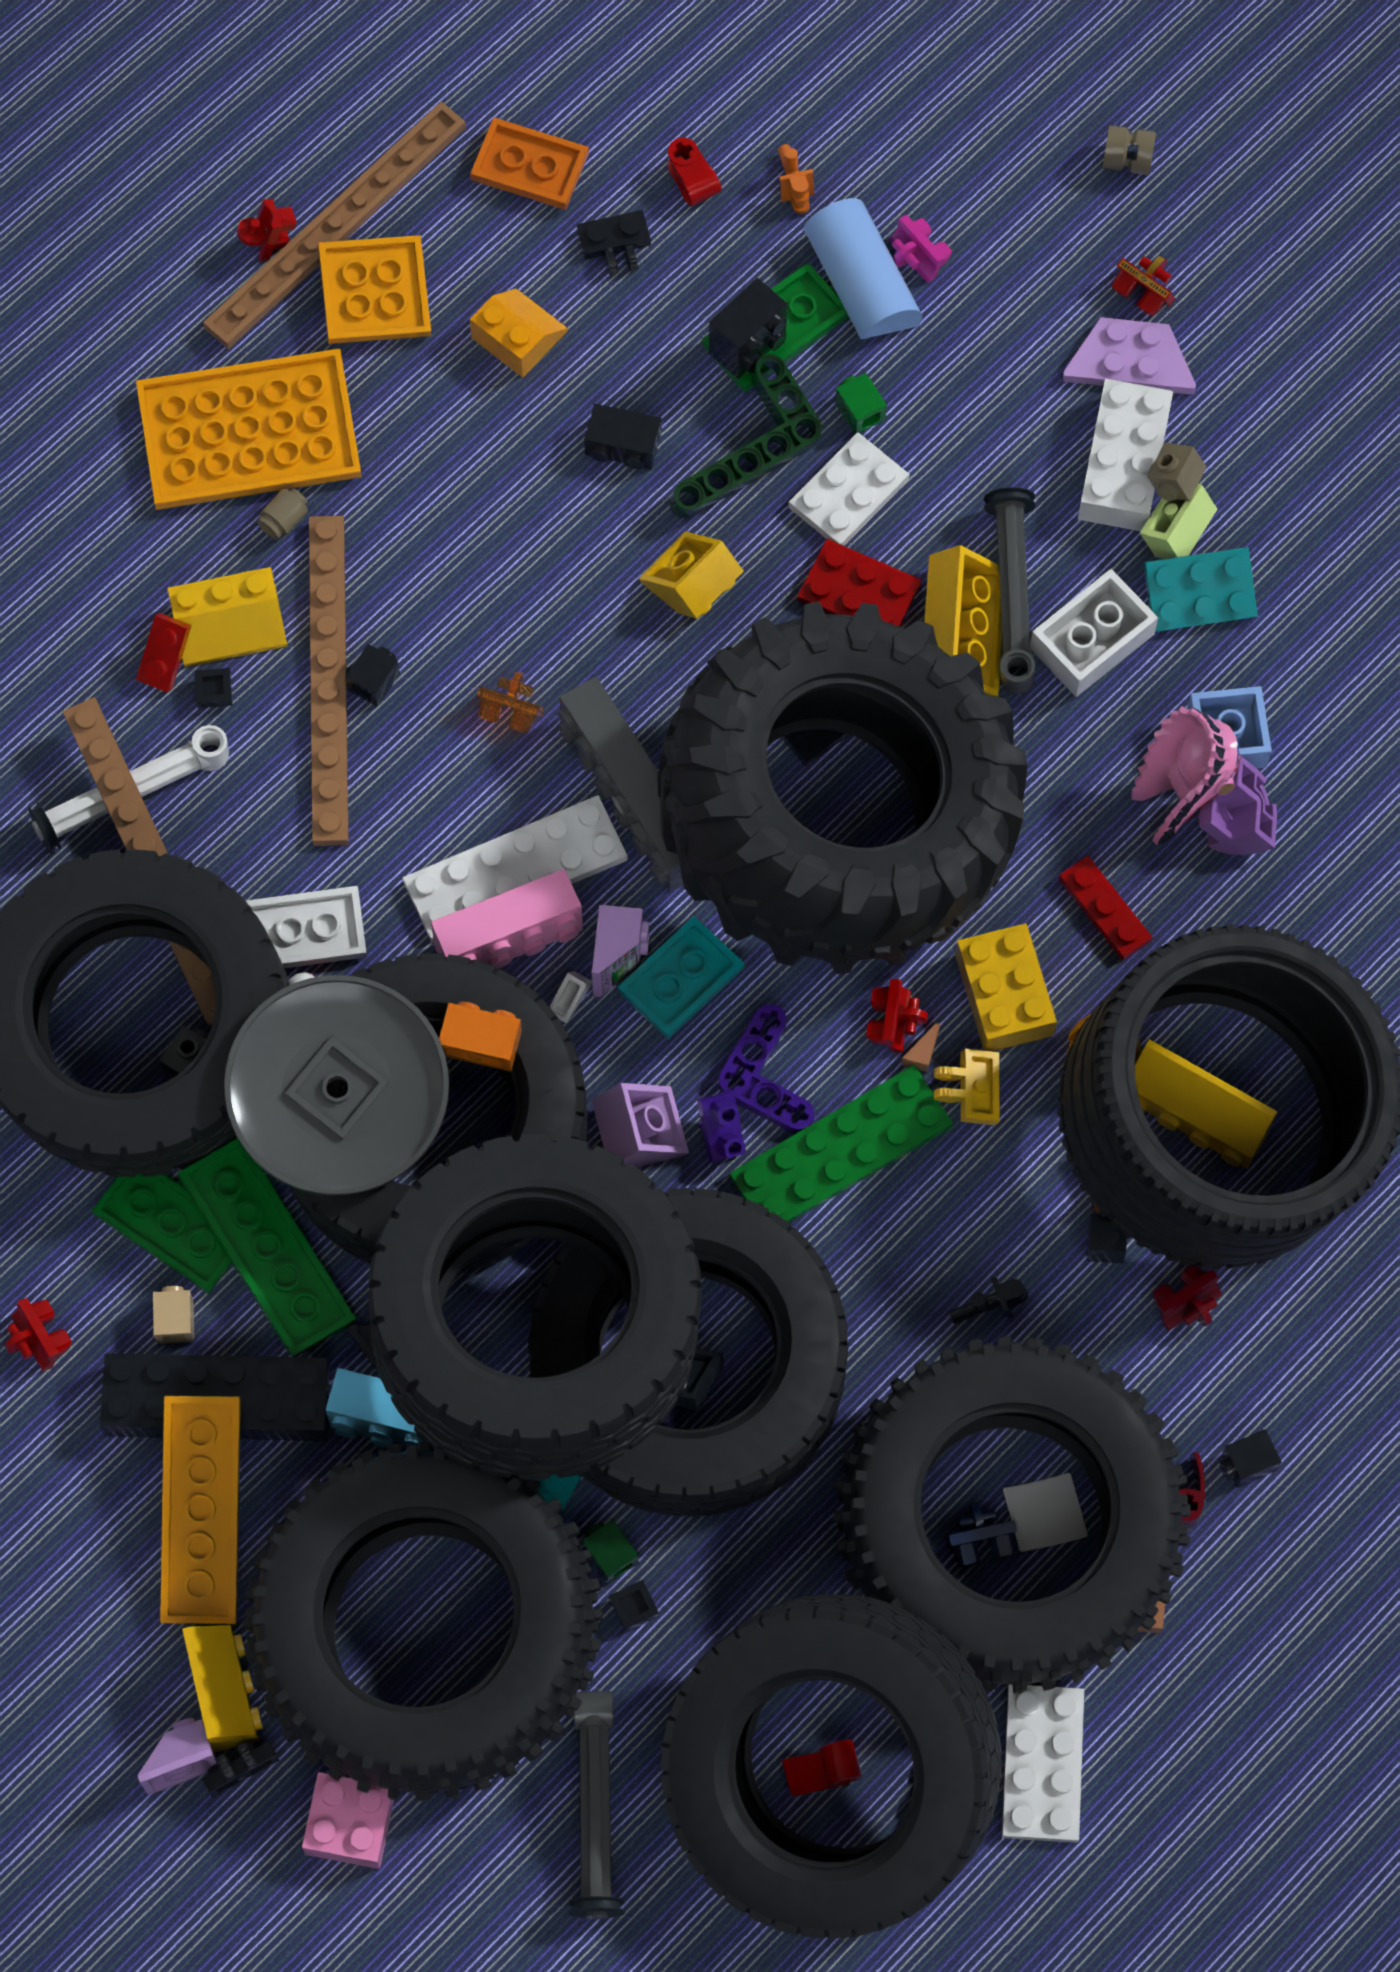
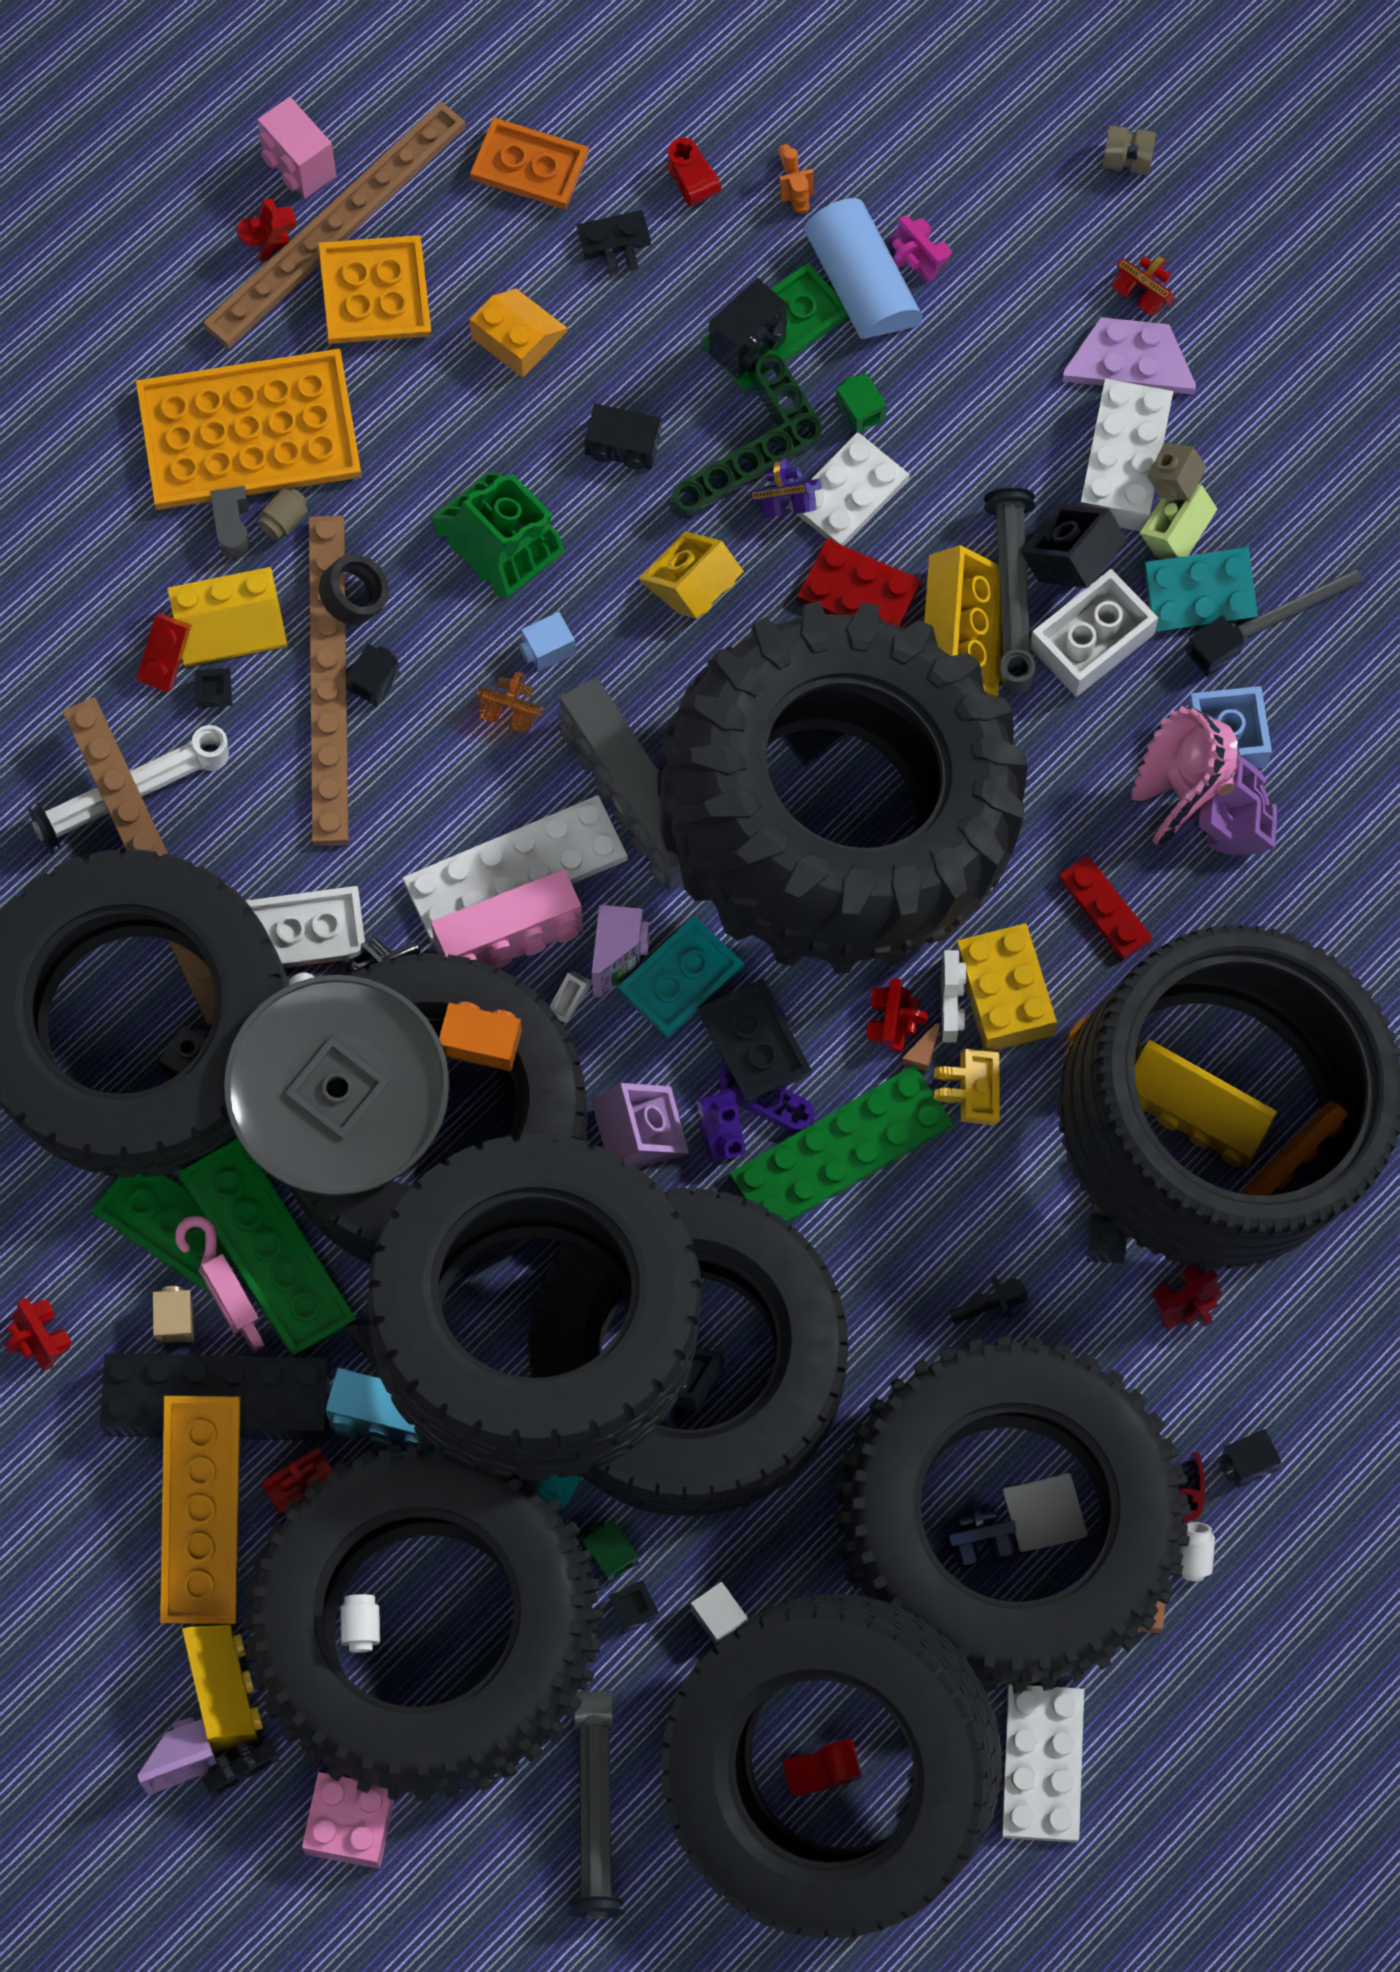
(222, 1282): none -> bright pink piece
(230, 530): none -> dark grey leg
(295, 1478): none -> red hips
(296, 148): none -> bright pink brick
(334, 599): none -> black tyre
(360, 1623): none -> white brick
(376, 952): none -> black arm
(500, 531): none -> green slope
(547, 642): none -> light blue brick
(718, 1612): none -> white brick
(754, 1041): none -> black plate
(773, 496): none -> dark purple hips
(952, 985): none -> white plate
(1073, 545): none -> black brick
(1199, 1553): none -> white brick
(1215, 645): none -> black brick
(1298, 1150): none -> orange plate
(1300, 603): none -> dark grey bar

